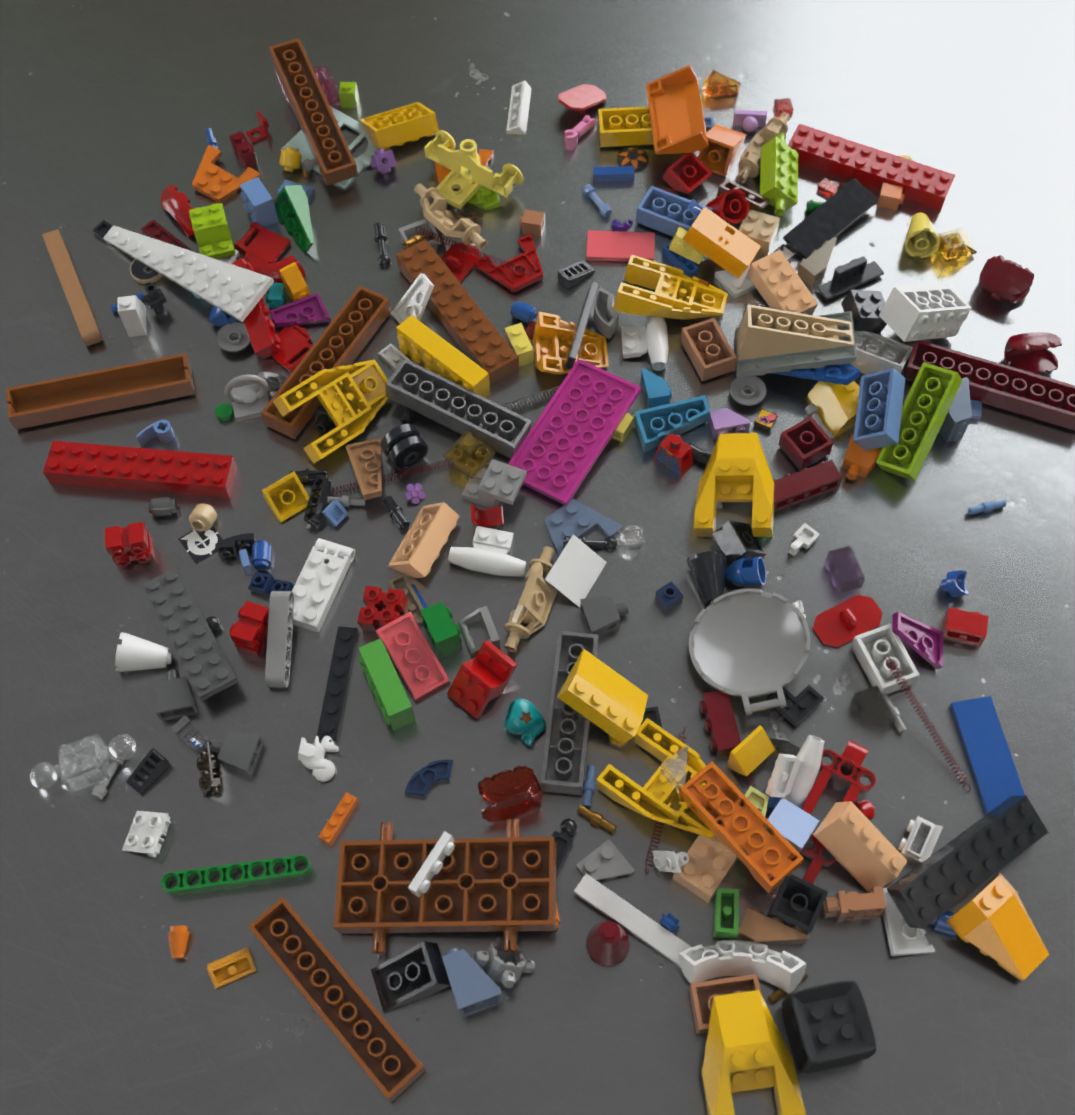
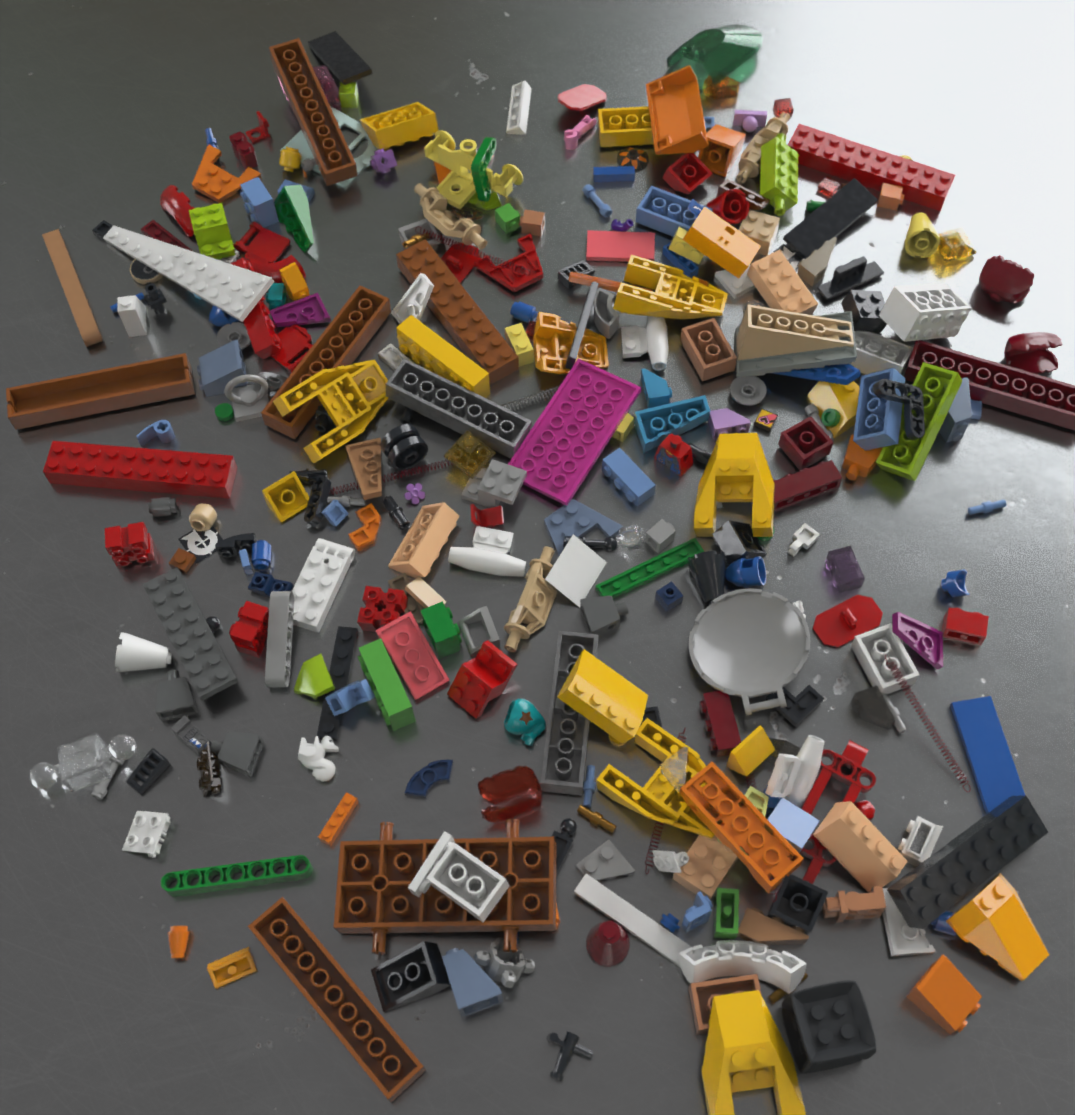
(182, 560): none -> dark orange plate
(220, 367): none -> sand blue slope
(314, 678): none -> lime slope
(340, 58): none -> black tile
(349, 696): none -> medium blue brick
(367, 534): none -> orange tile
(380, 237): black pin -> none
(423, 593): none -> tan tile
(468, 881): none -> white brick
(479, 167): none -> green beam
(507, 218): none -> bright green brick
(566, 1051): none -> black piece
(603, 283): none -> orange axle
(628, 477): none -> medium blue brick
(649, 570): none -> green tile
(660, 535): none -> light grey brick
(698, 913): none -> medium blue bracket
(720, 49): none -> clear green windscreen
(830, 417): none -> green tile
(913, 425): none -> black beam
(945, 995): none -> orange slope

